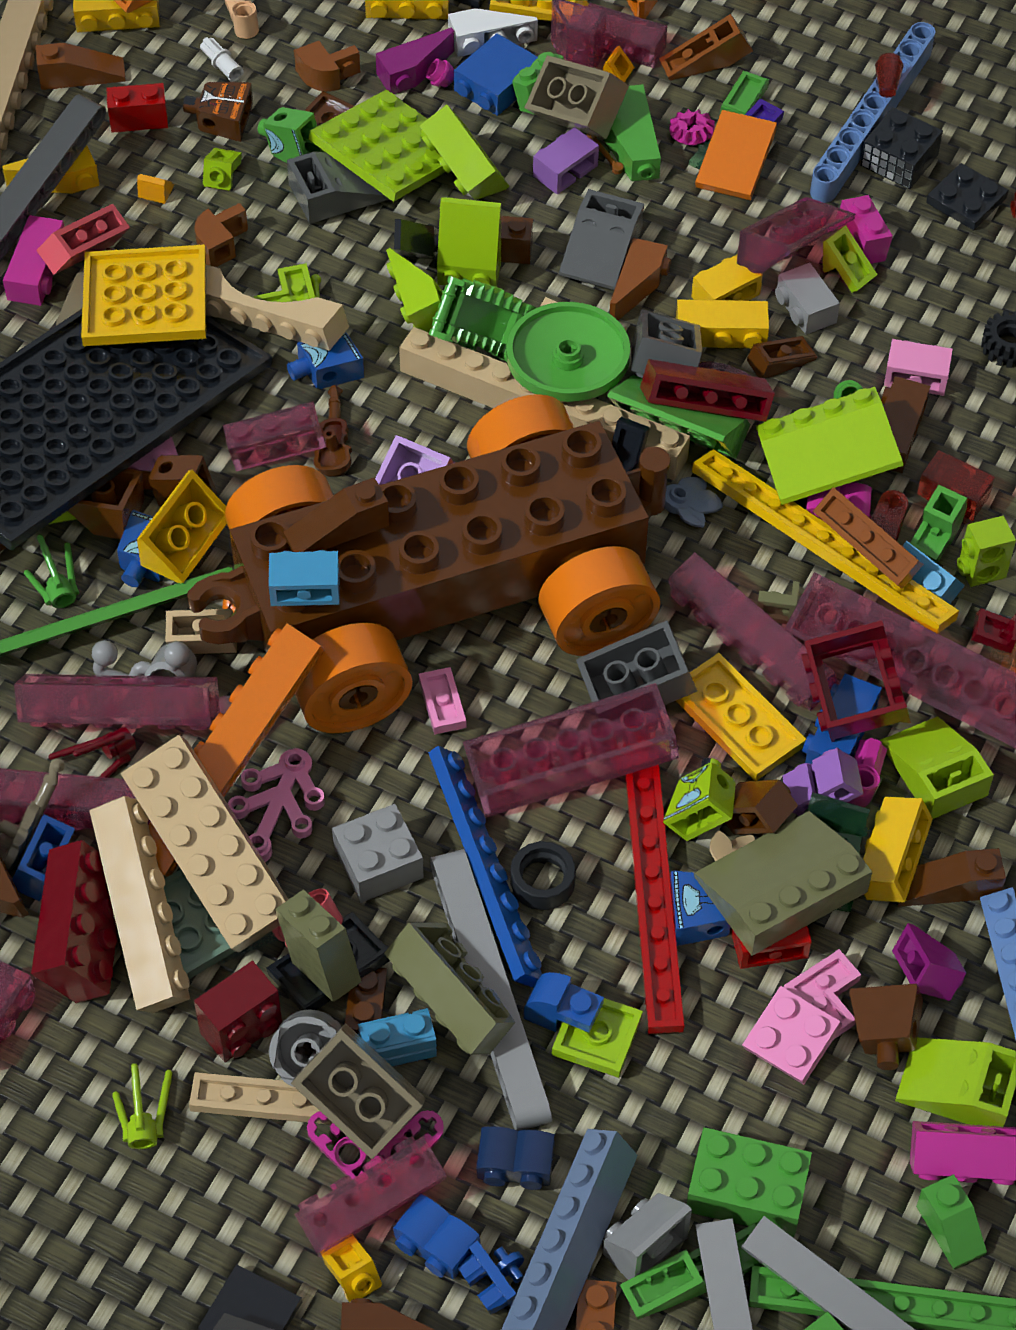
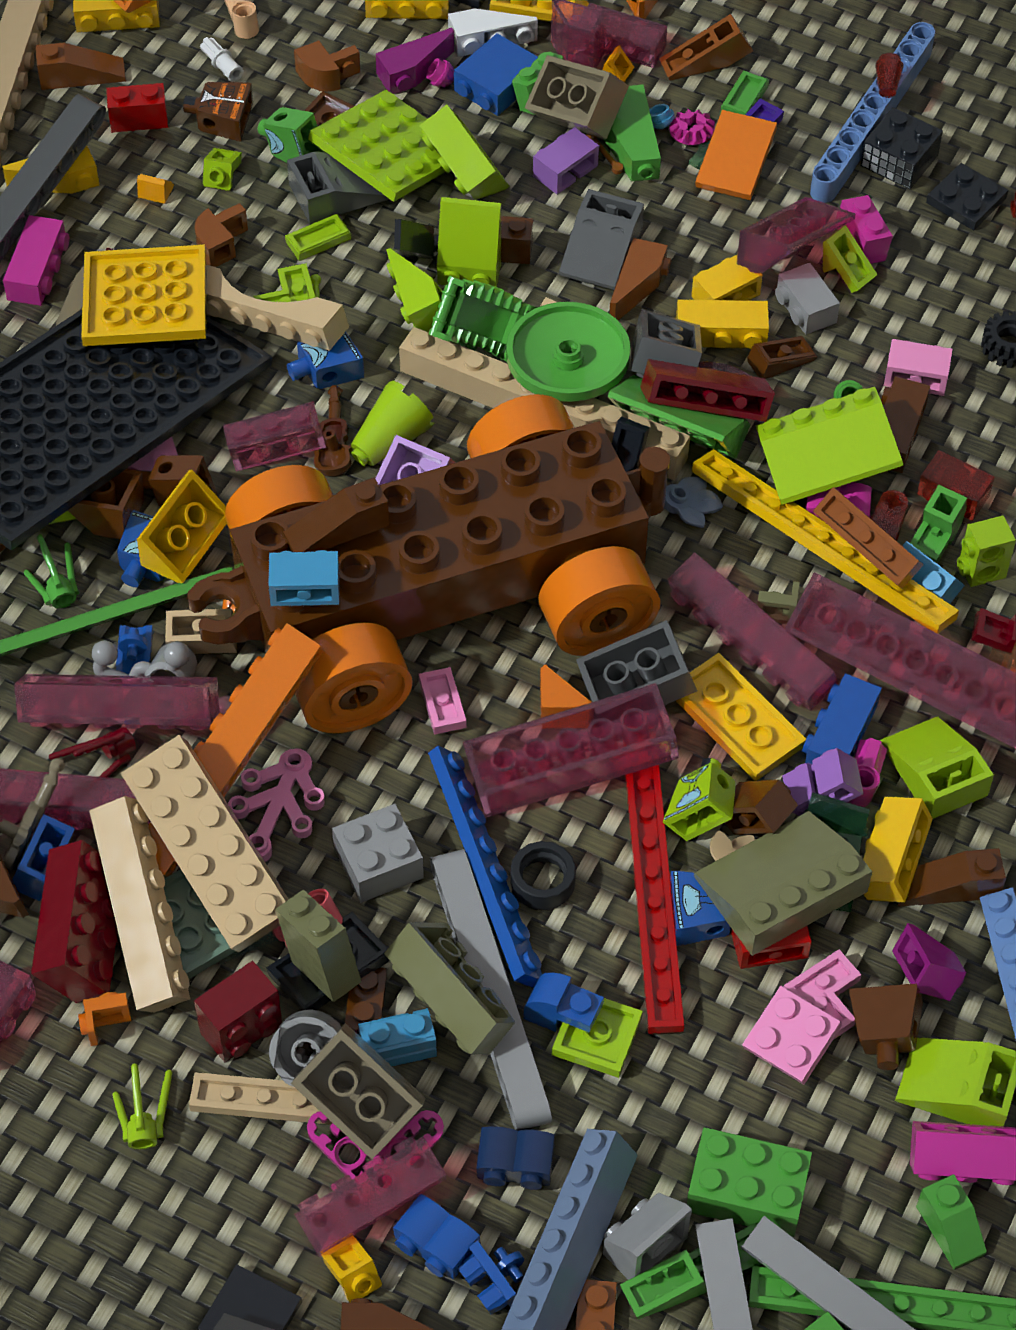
(88, 234): coral brick -> none
(103, 1011): none -> orange bracket
(133, 646): none -> blue hips
(318, 237): none -> lime tile
(390, 416): none -> lime cone
(557, 694): none -> orange slope
(661, 116): none -> dark azure plate
(844, 642): dark red window -> none

